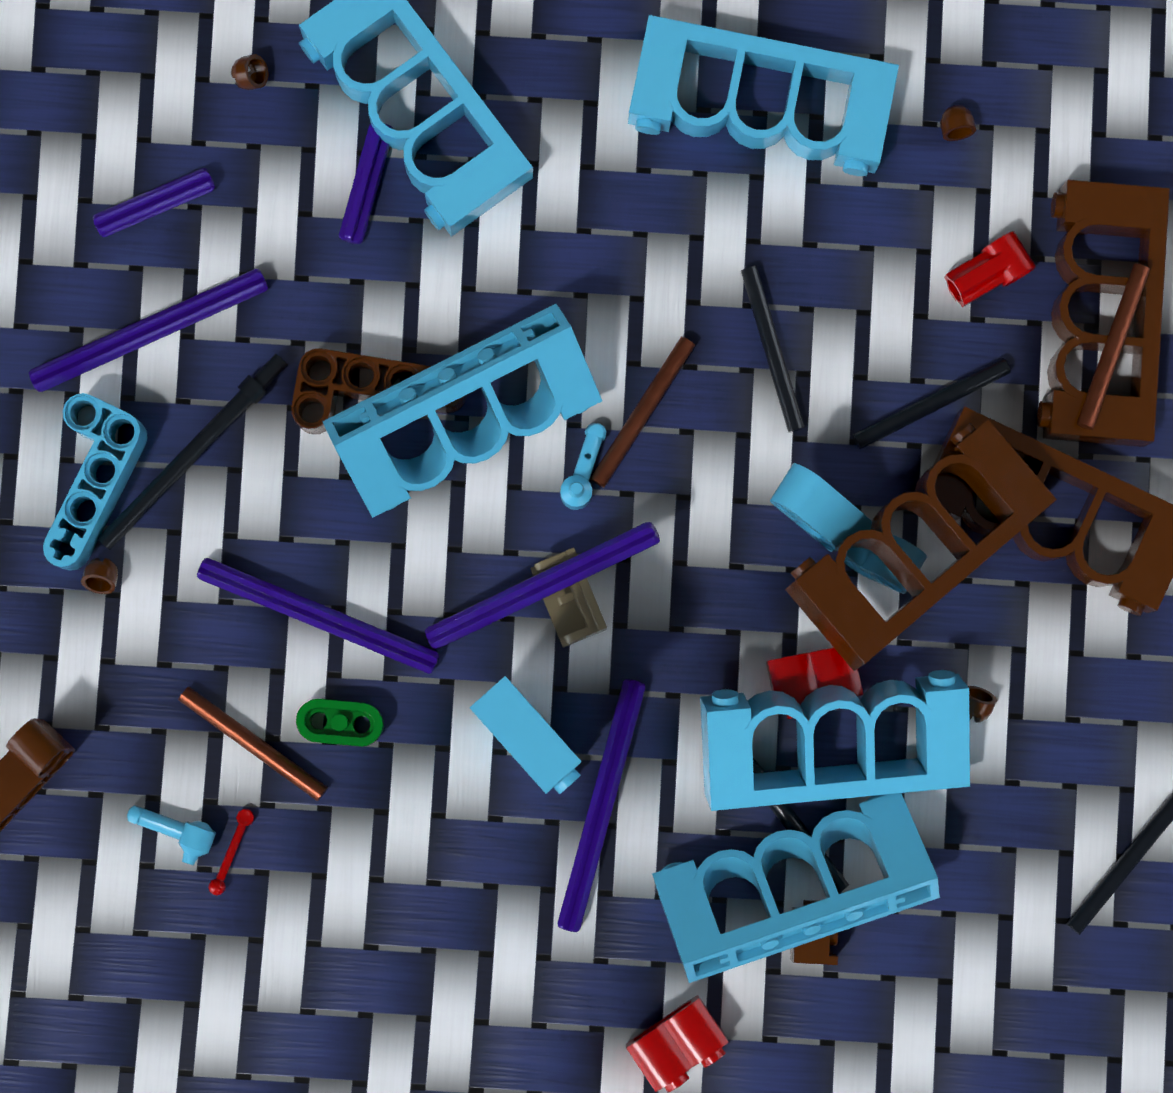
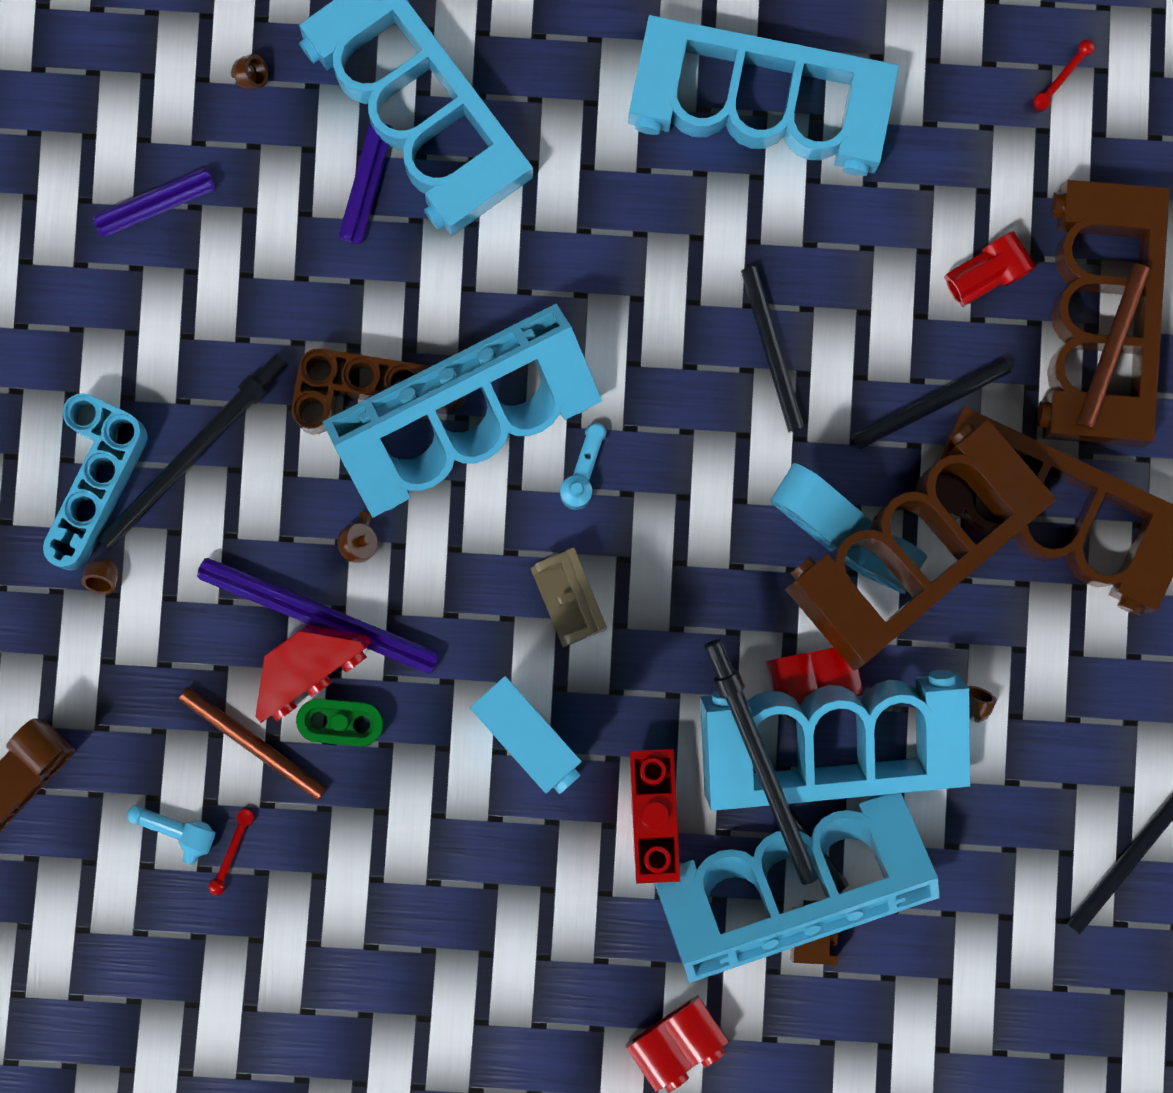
(148, 330): dark purple axle -> none
(304, 665): none -> red slope
(357, 540): none -> reddish brown piece
(542, 585): dark purple axle -> none
(601, 805): dark purple axle -> none
(642, 412): copper bar -> none
(654, 816): none -> red slope
(730, 685): none -> black bar
(957, 123): reddish brown hinge -> none
(1042, 100): none -> red hinge

